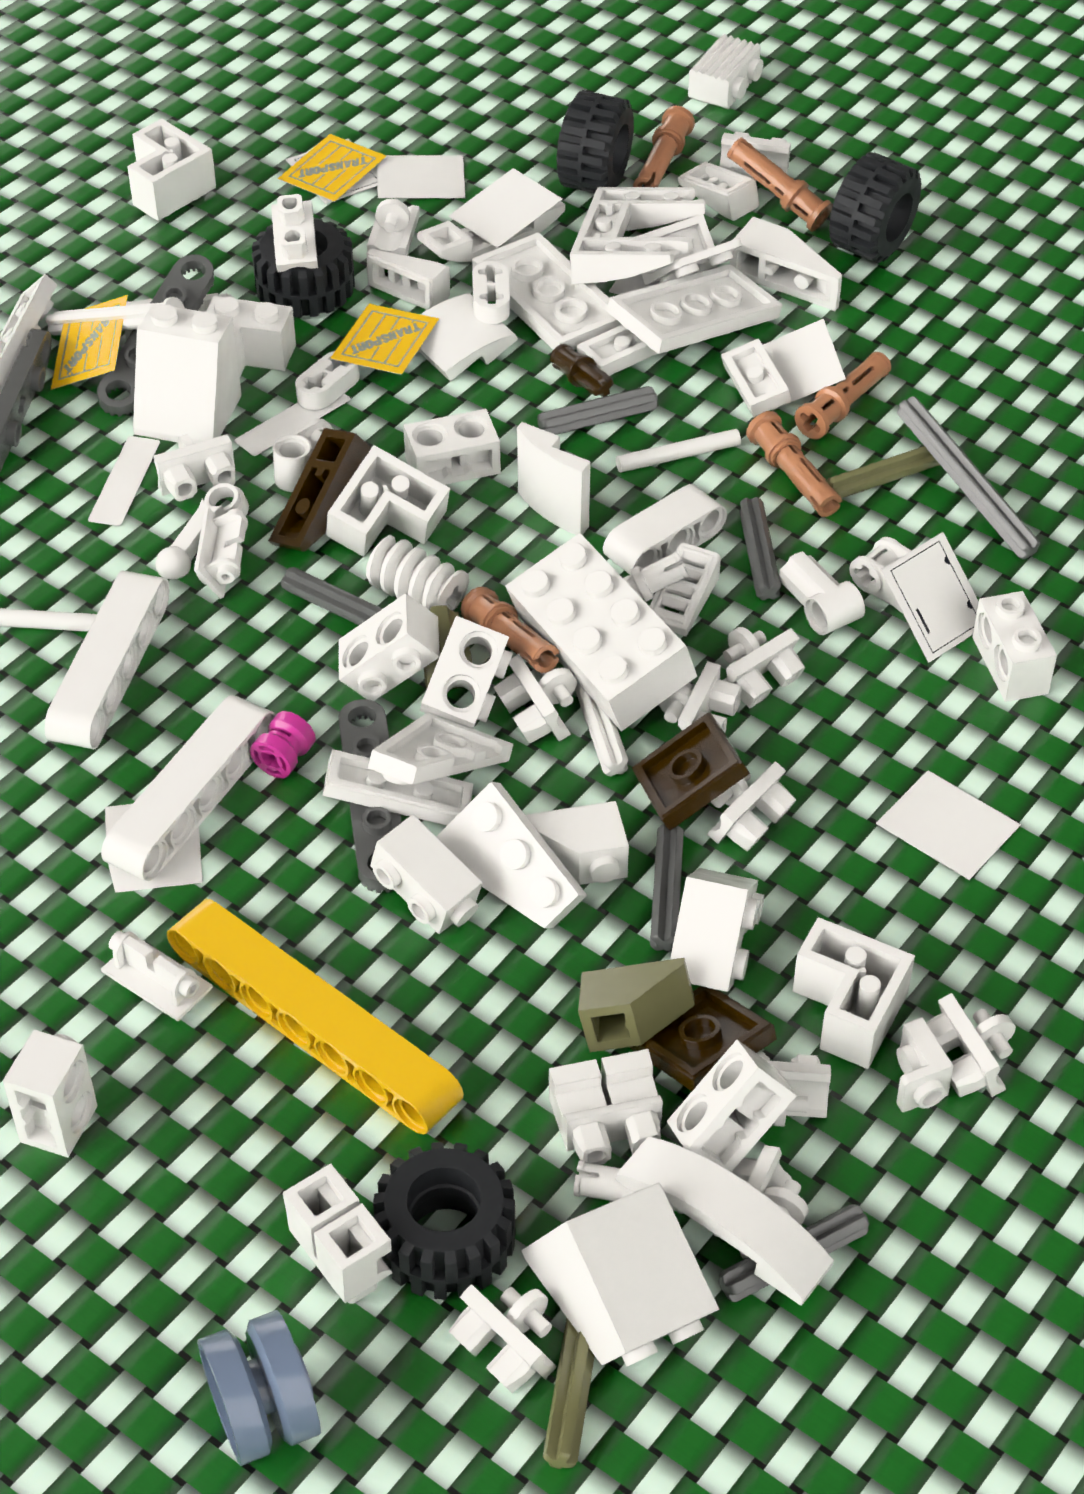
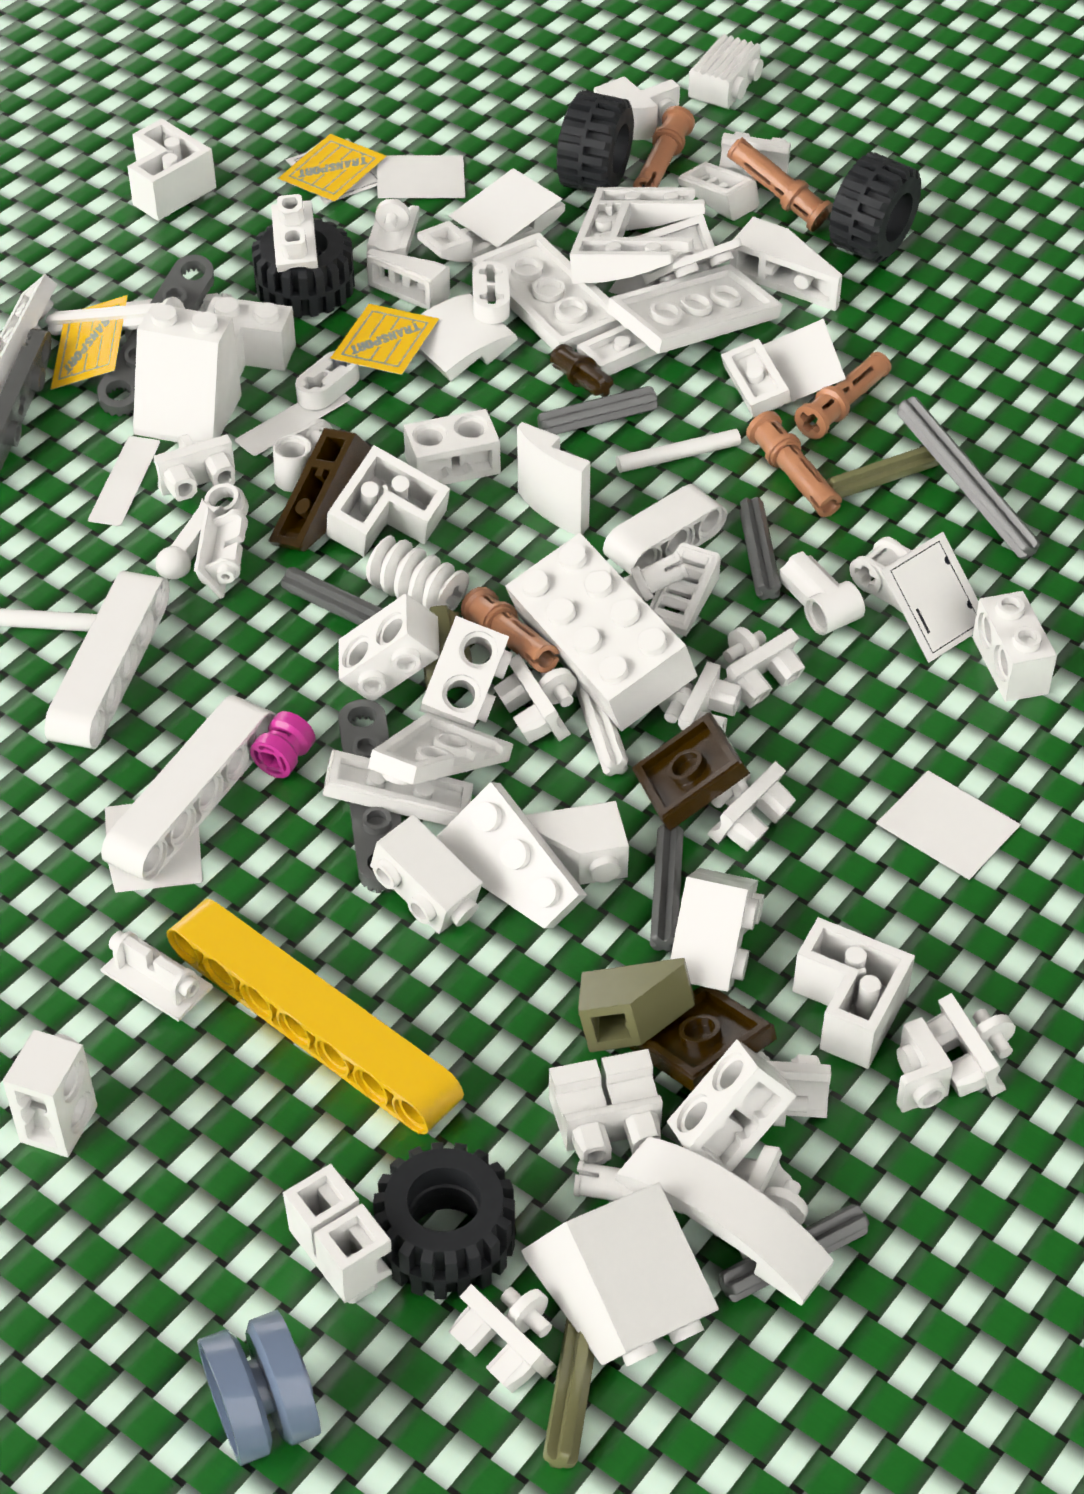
(646, 104): none -> white brick

